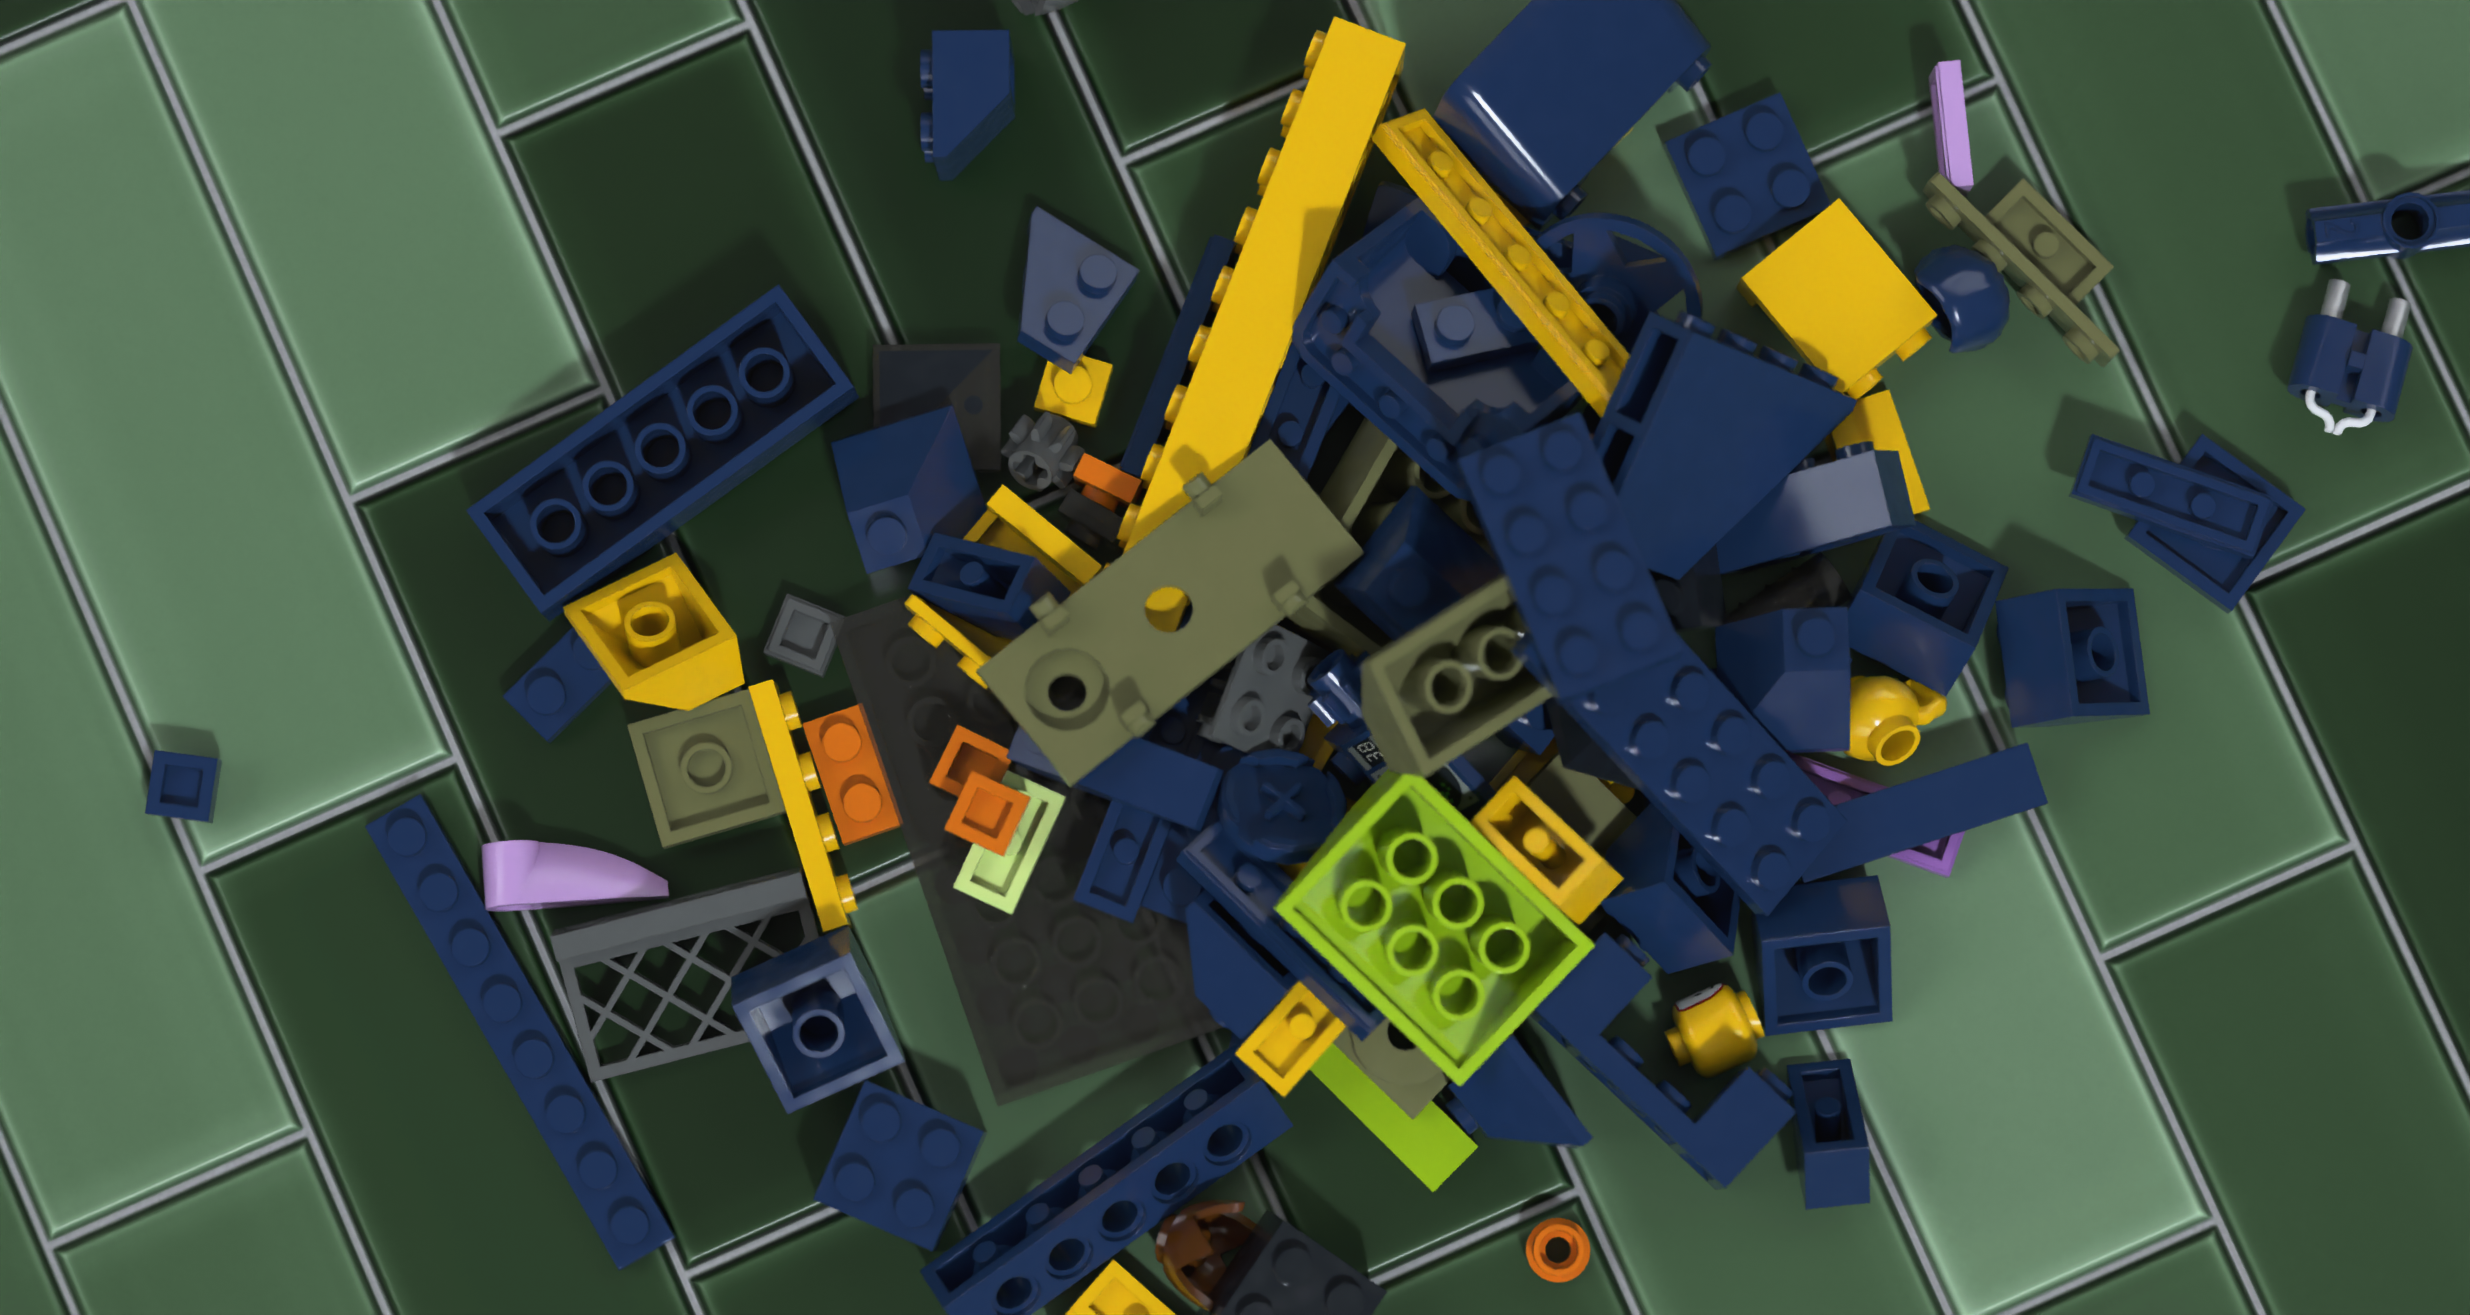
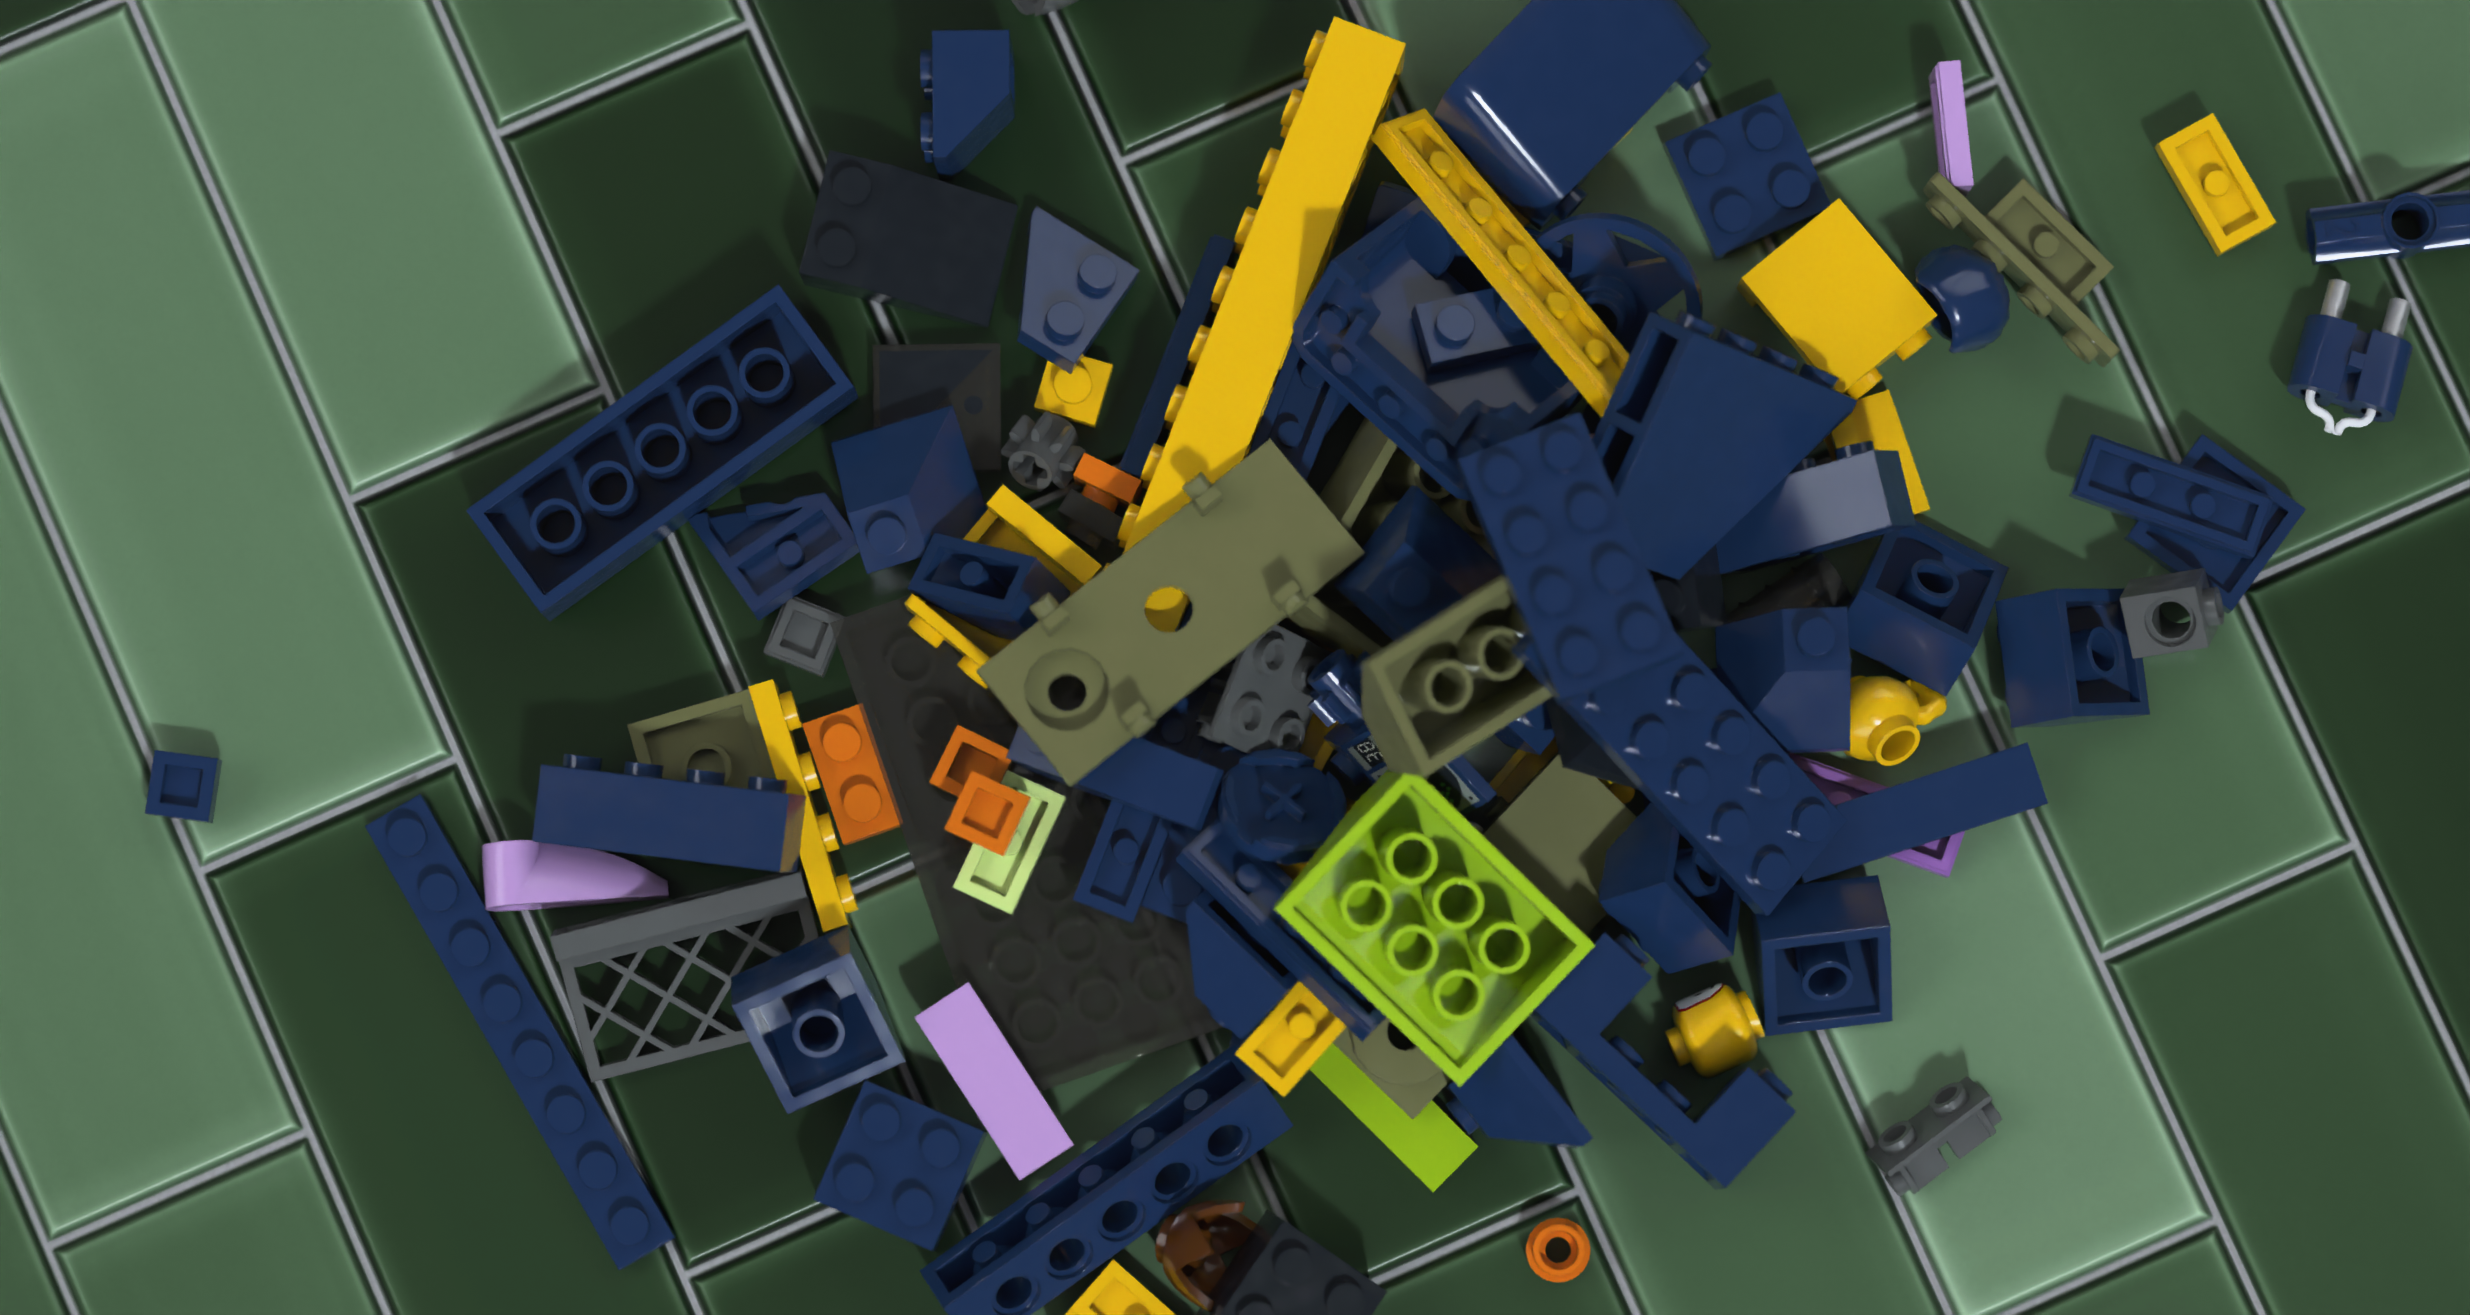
(558, 686): dark blue plate -> none
(660, 637): yellow slope -> none
(669, 816): none -> dark blue brick
(777, 547): none -> dark blue wing
(907, 240): none -> black slope
(994, 1081): none -> lavender tile
(1546, 850): yellow brick -> none
(1829, 1134): dark blue slope -> none
(1955, 1115): none -> dark grey hinge
(2152, 632): none -> dark grey brick
(2215, 184): none -> yellow plate

